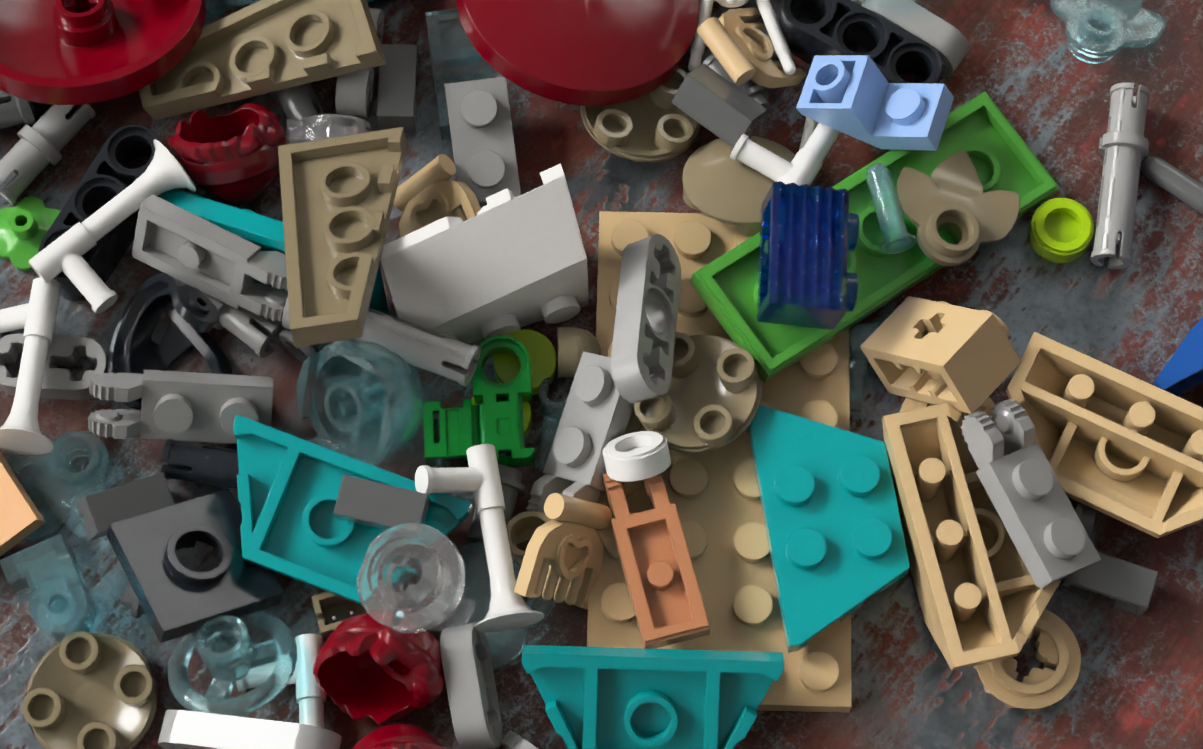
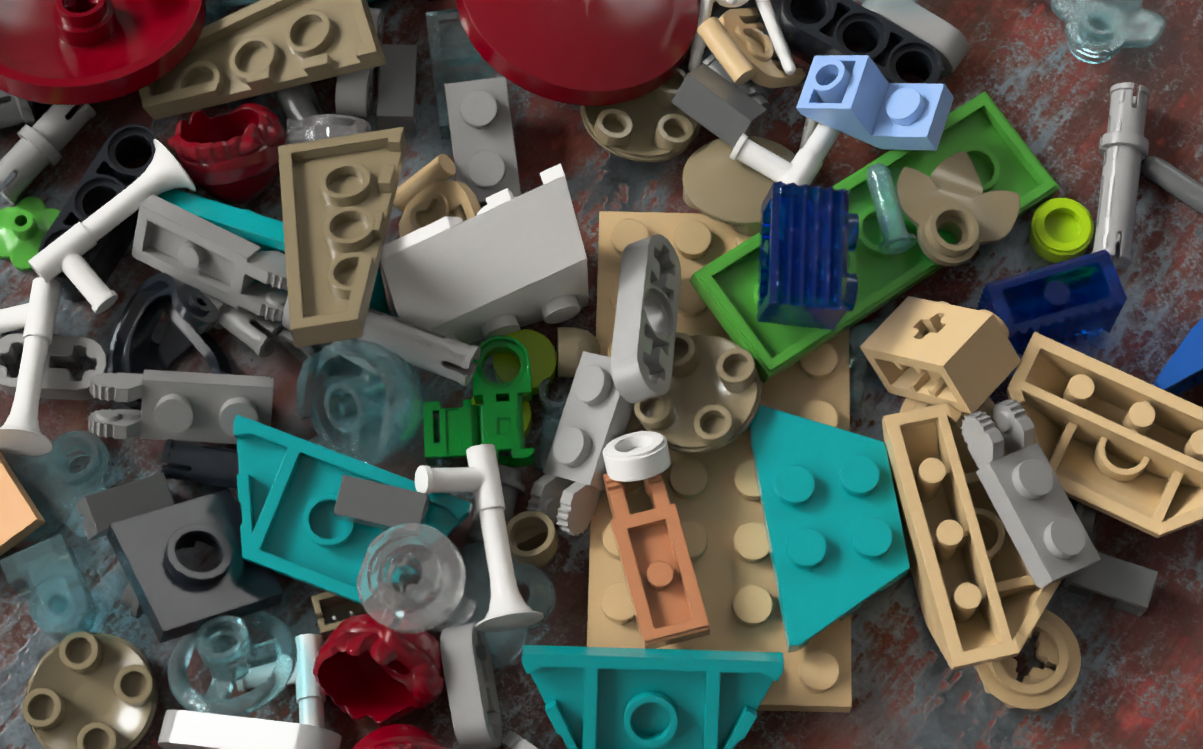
(567, 548): tan piece -> none
(1058, 300): none -> clear blue brick

